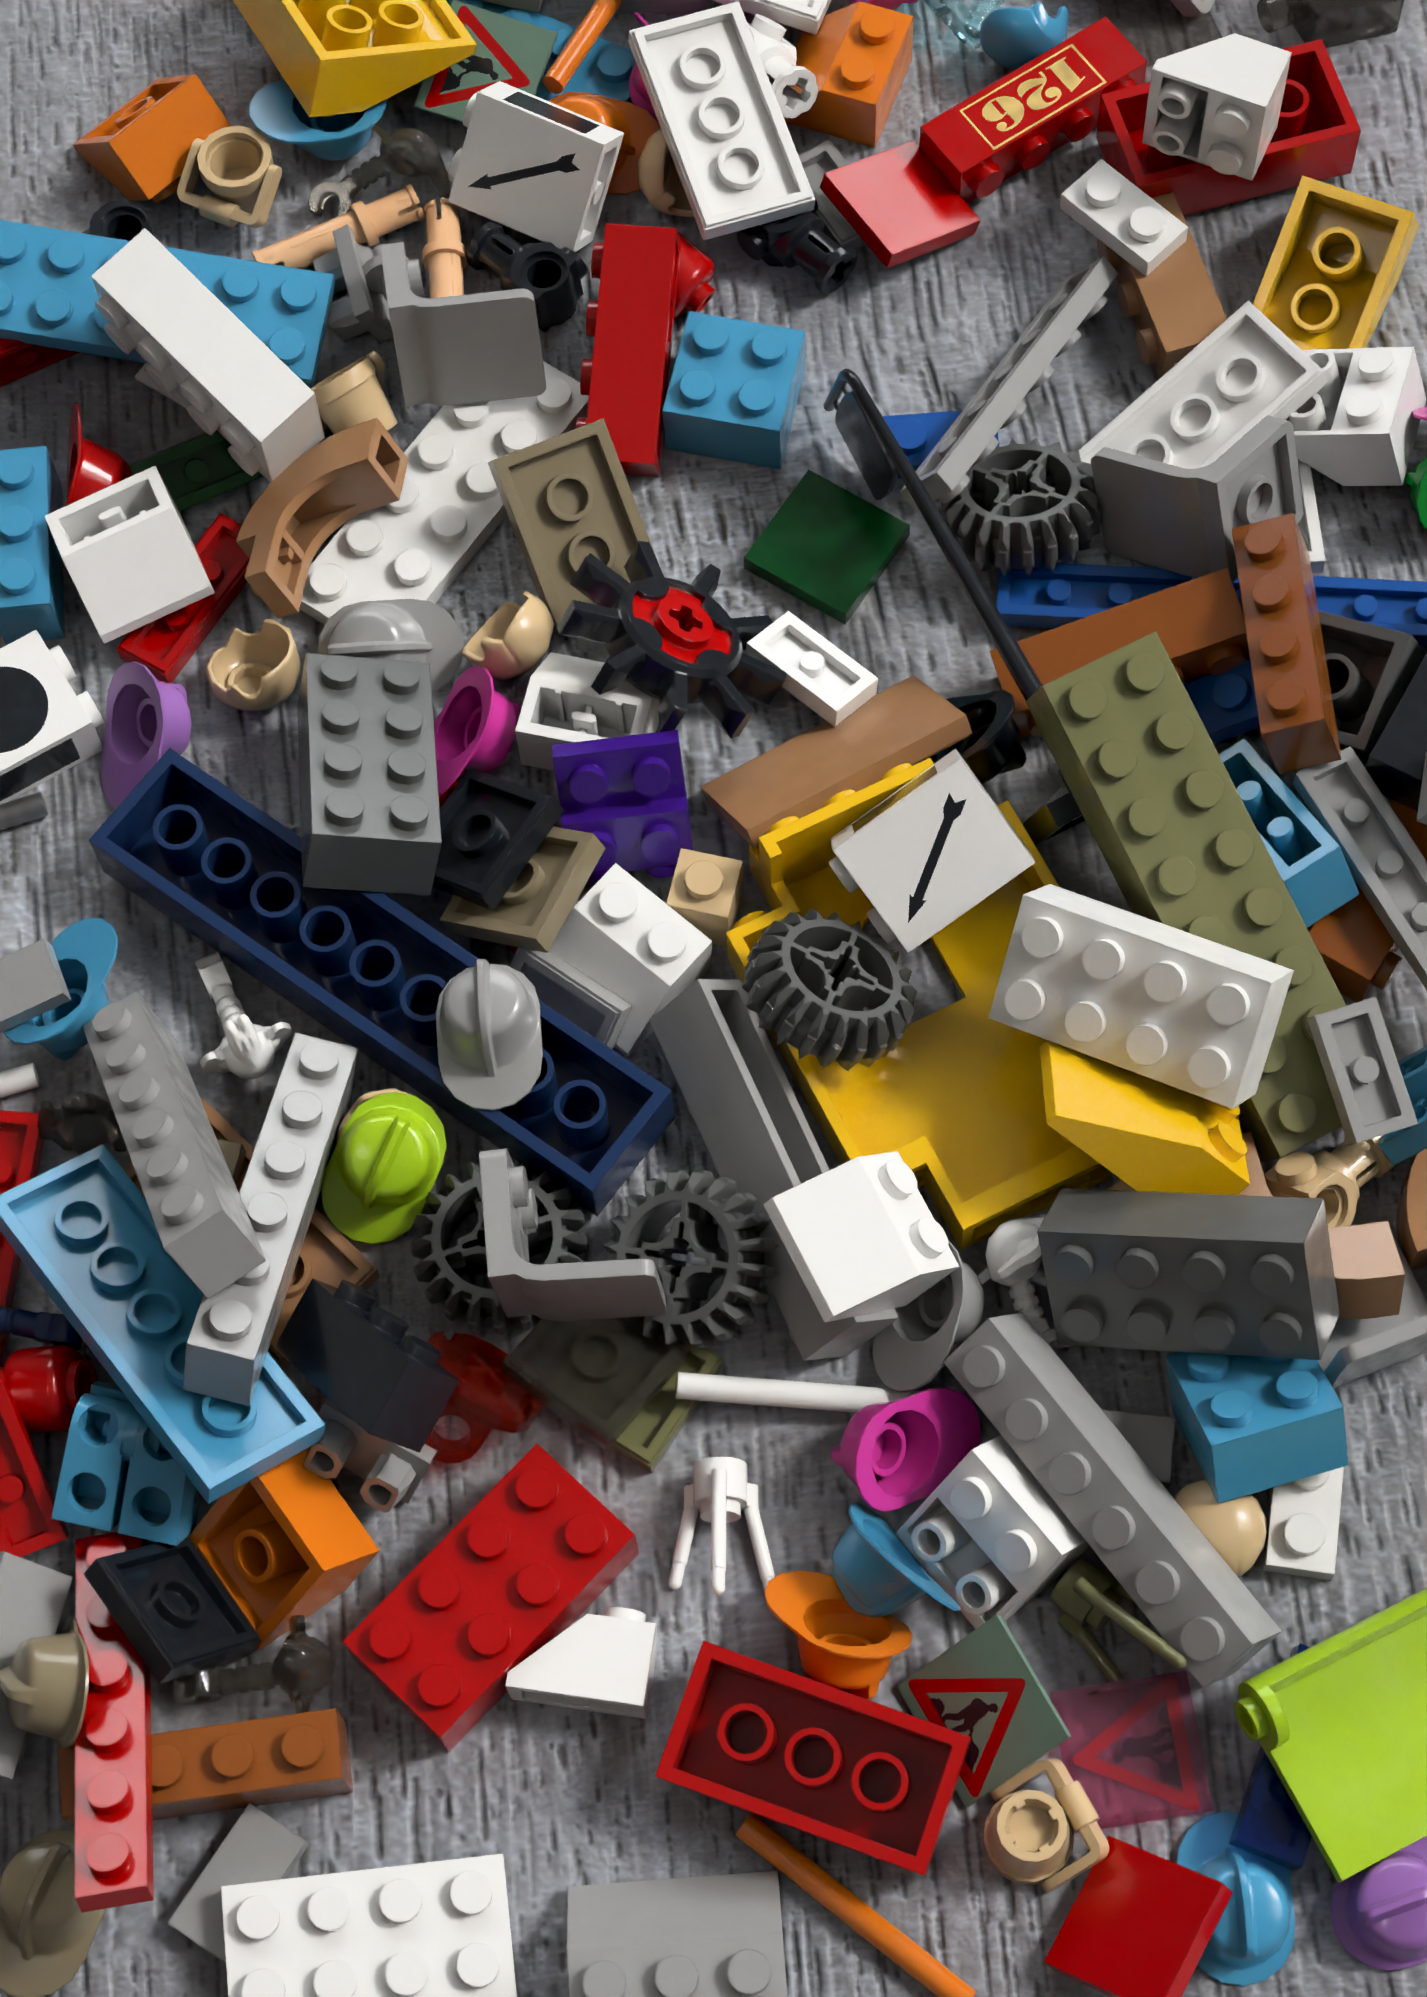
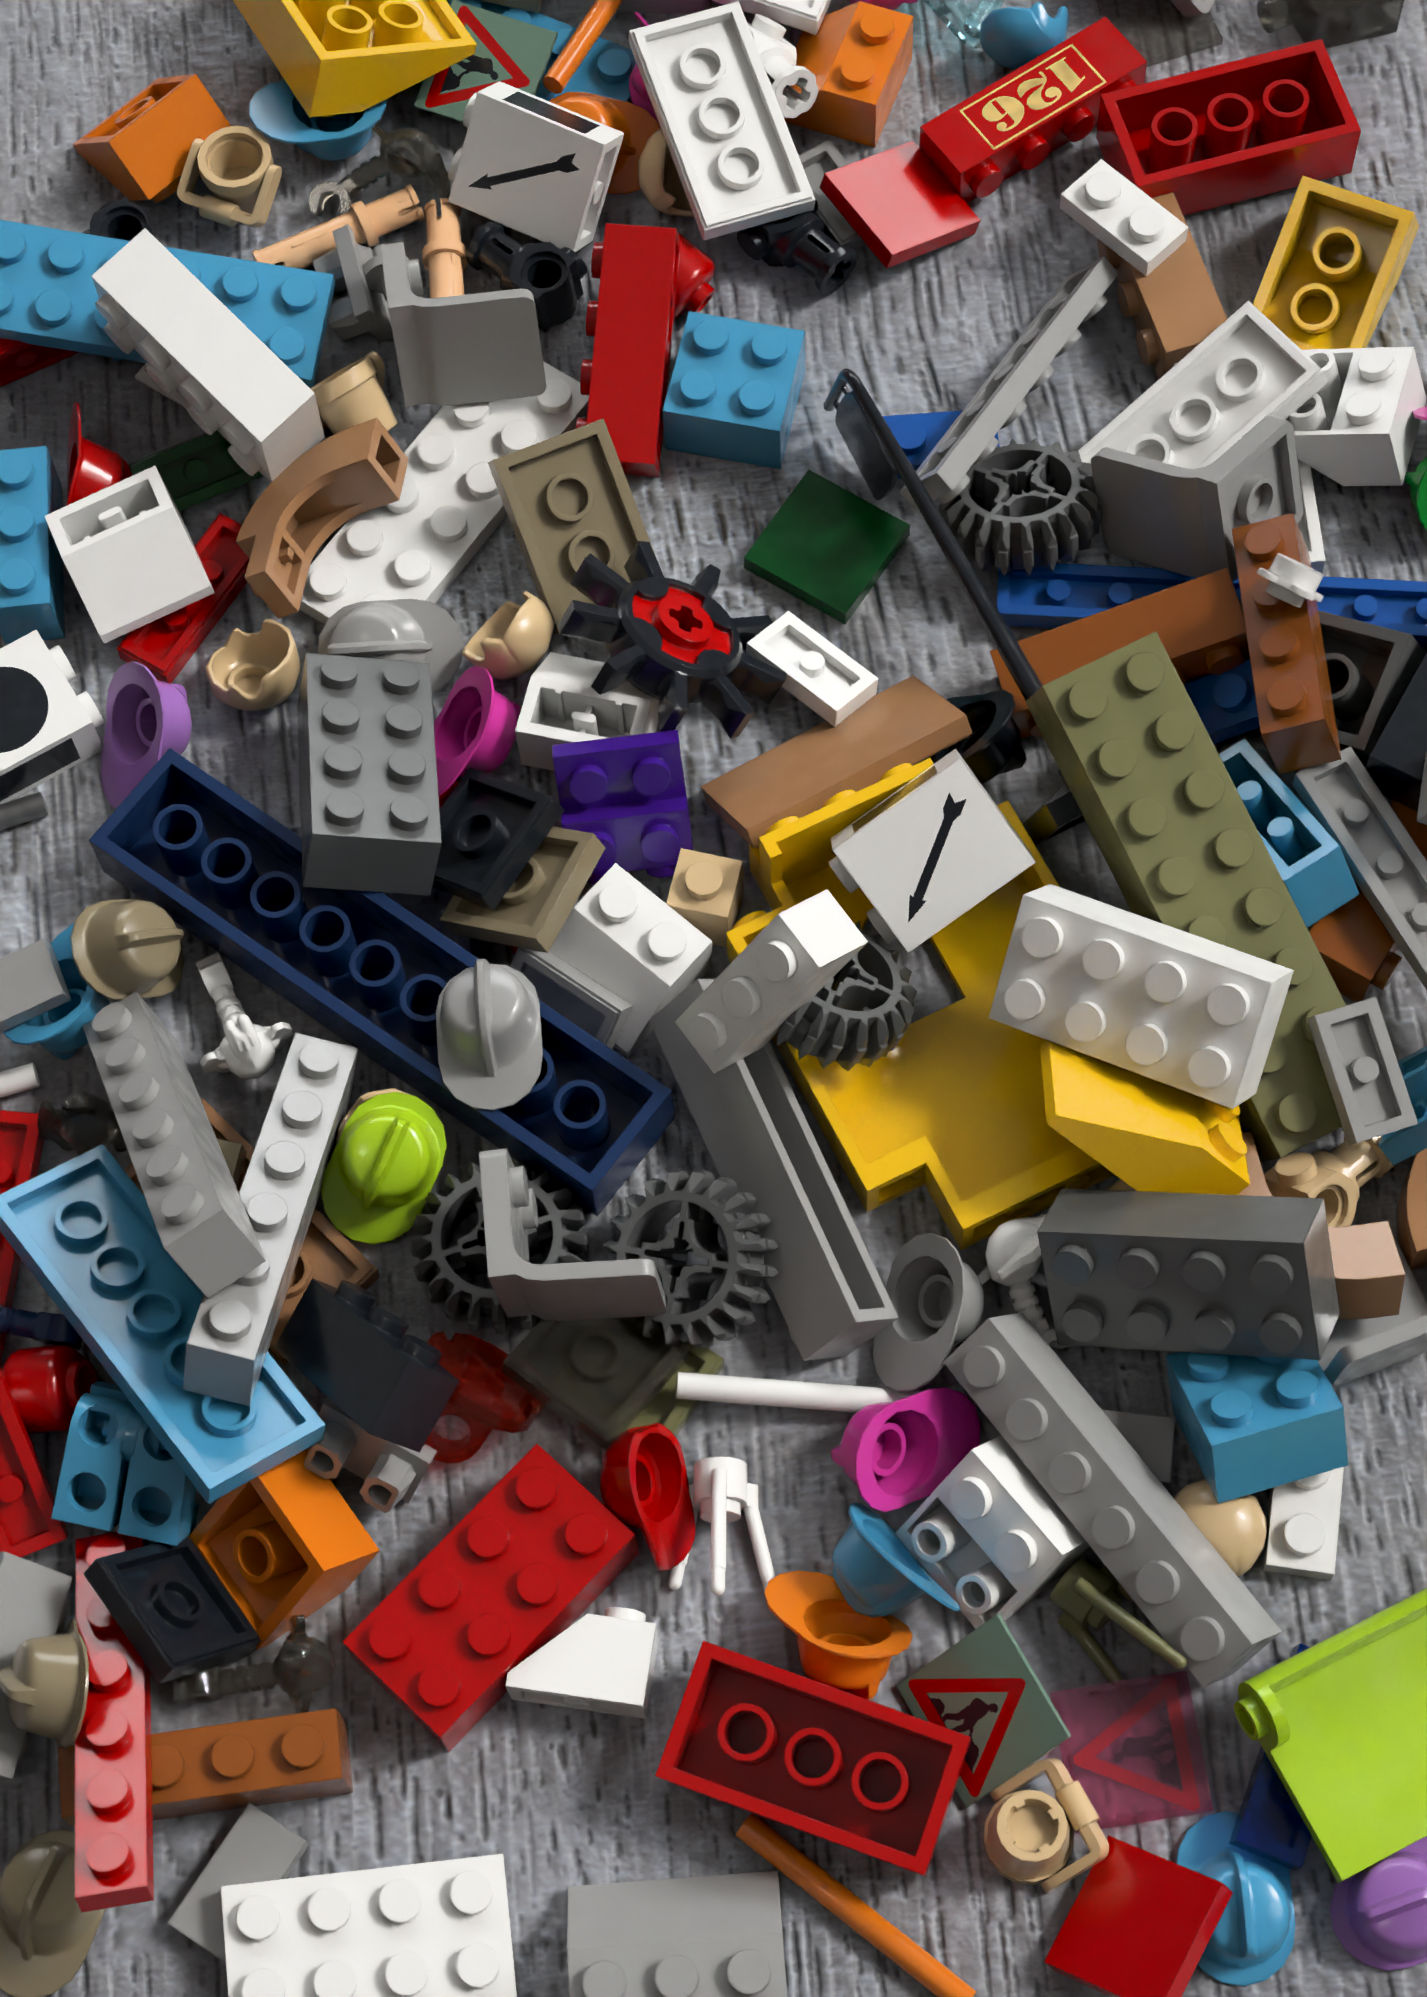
(127, 949): none -> dark tan piece
(649, 1488): none -> red piece
(771, 980): none -> white brick
(862, 1237): white slope -> none
(1217, 103): white slope -> none
(1292, 580): none -> white plate

